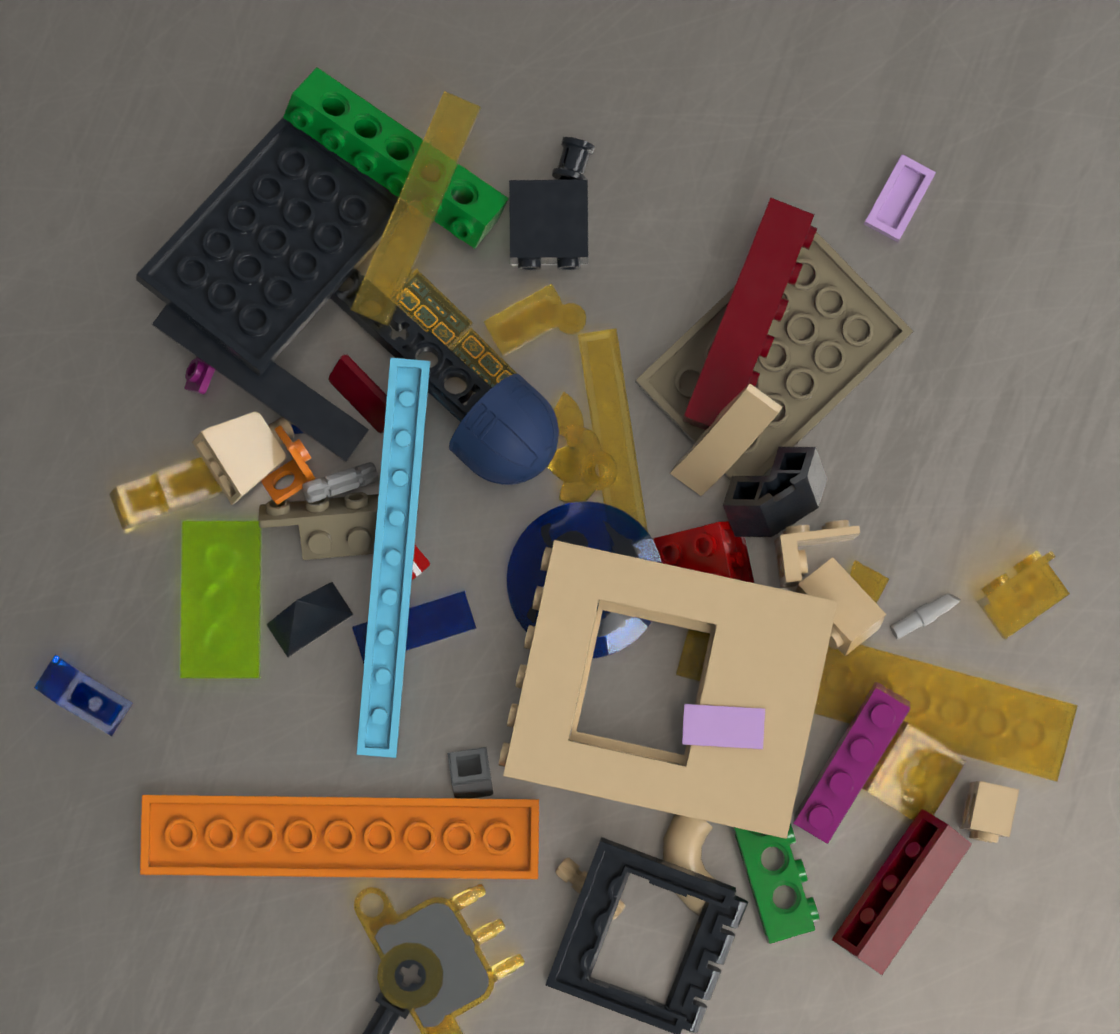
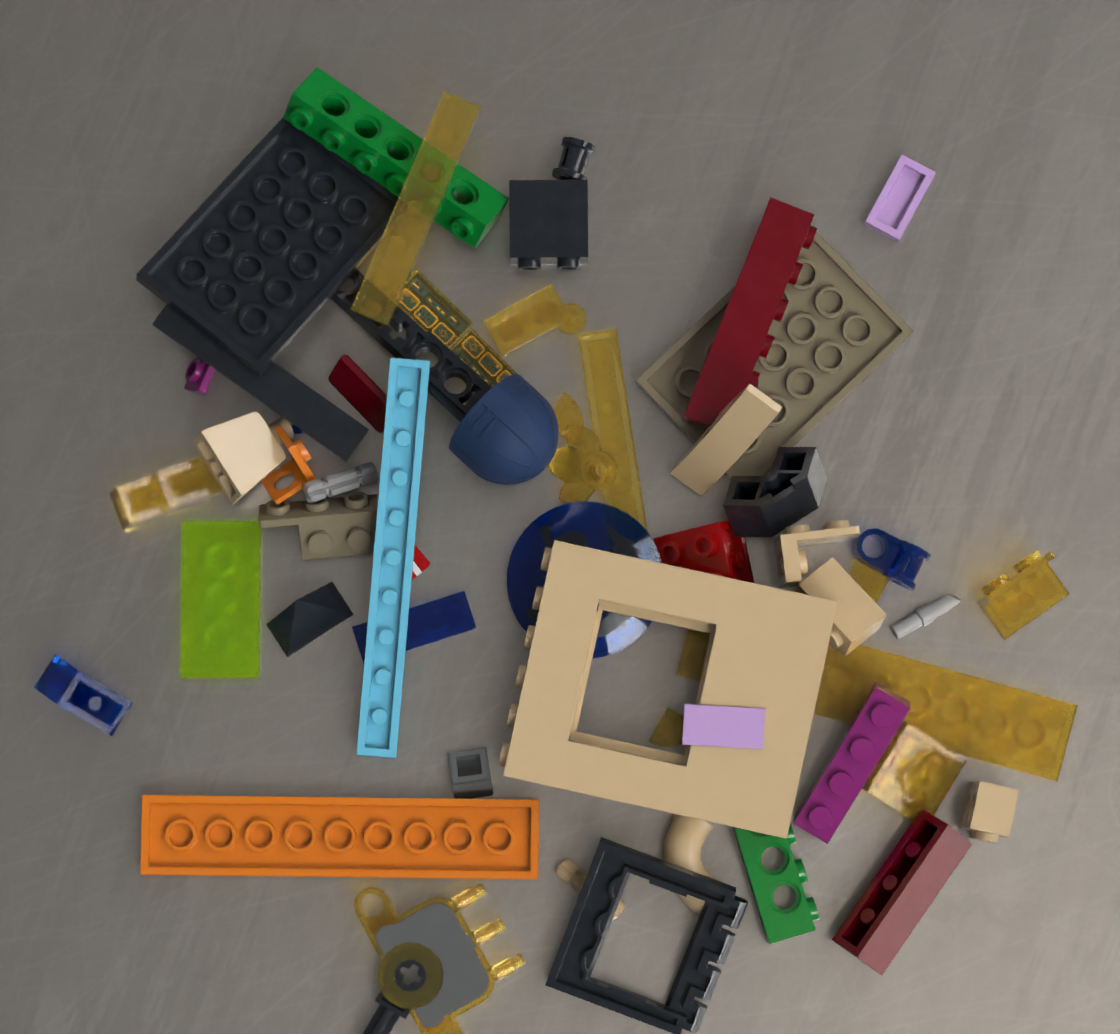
(669, 730): none -> clear yellow tile
(892, 557): none -> clear blue piece

